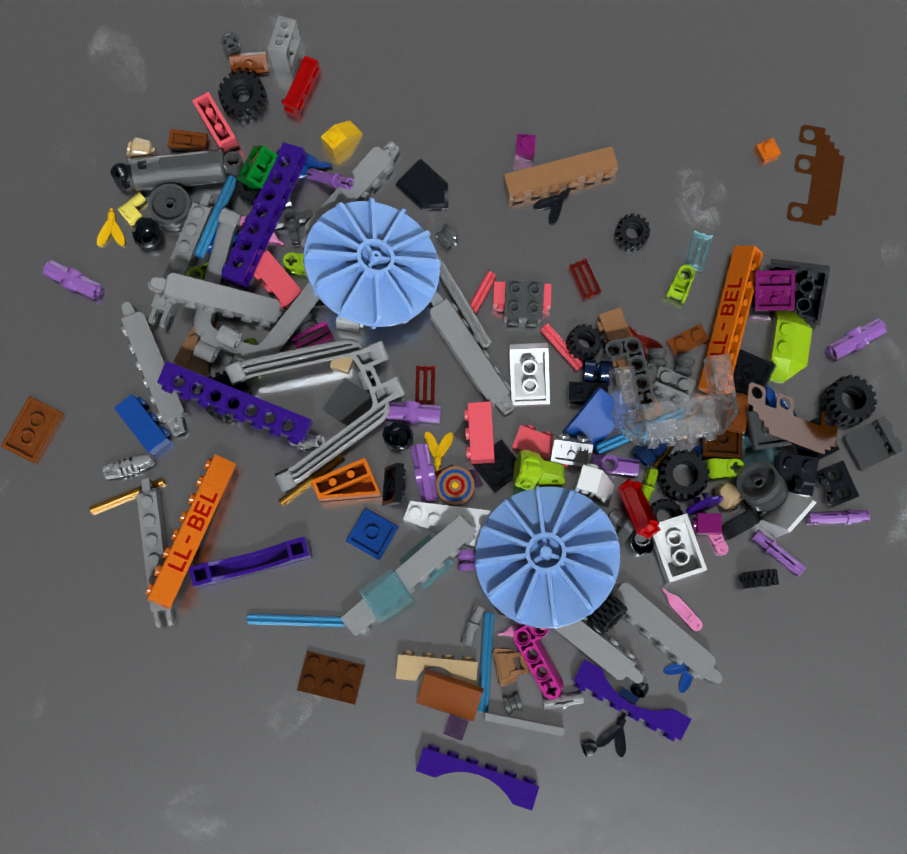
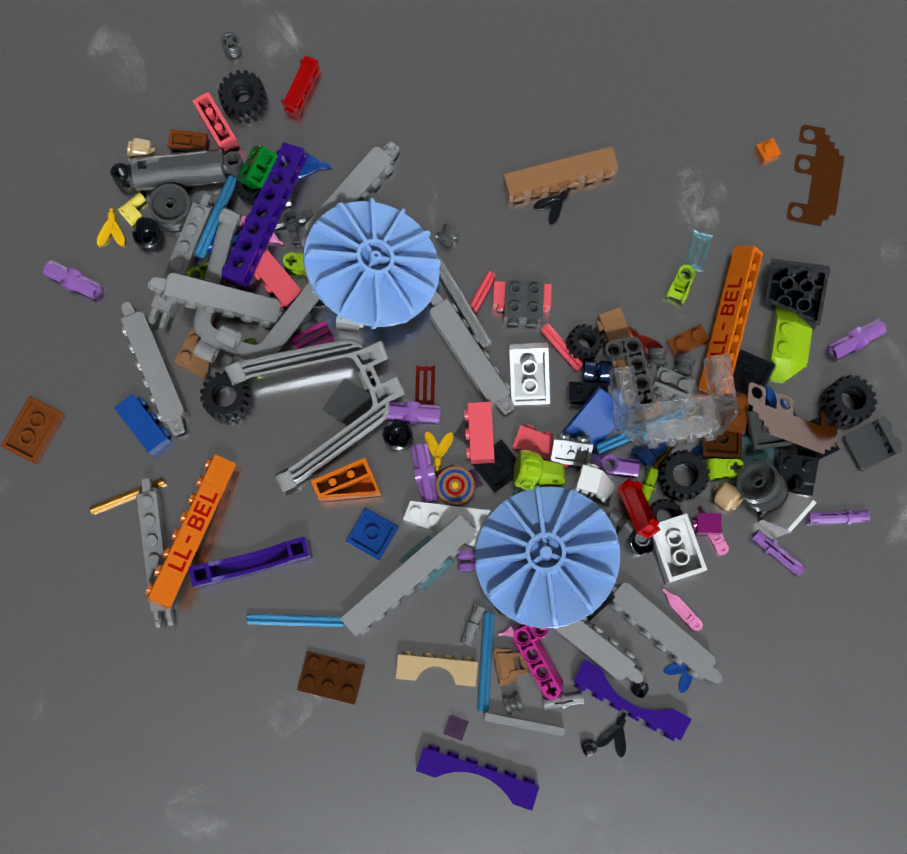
(128, 466): light grey hinge -> none
(172, 373): dark purple brick -> none
(252, 62): dark orange plate -> none
(283, 41): light grey window -> none
(307, 482): pearl gold bar -> none
(313, 441): light grey pin -> none
(335, 180): medium lavender pin -> none
(340, 137): yellow slope -> none
(342, 364): tan tile -> none
(386, 595): clear light blue tile -> none
(393, 484): black hinge -> none
(424, 187): black tile -> none
(450, 695): dark orange tile -> none
(525, 147): magenta brick -> none
(593, 280): clear red tile -> none
(609, 614): black tyre -> none
(630, 697): dark blue tile -> none
(632, 221): black tyre -> none
(705, 504): dark purple piece -> none
(740, 524): black tyre -> none
(759, 578): black tyre -> none
(775, 290): magenta slope -> none
(843, 481): black brick -> none

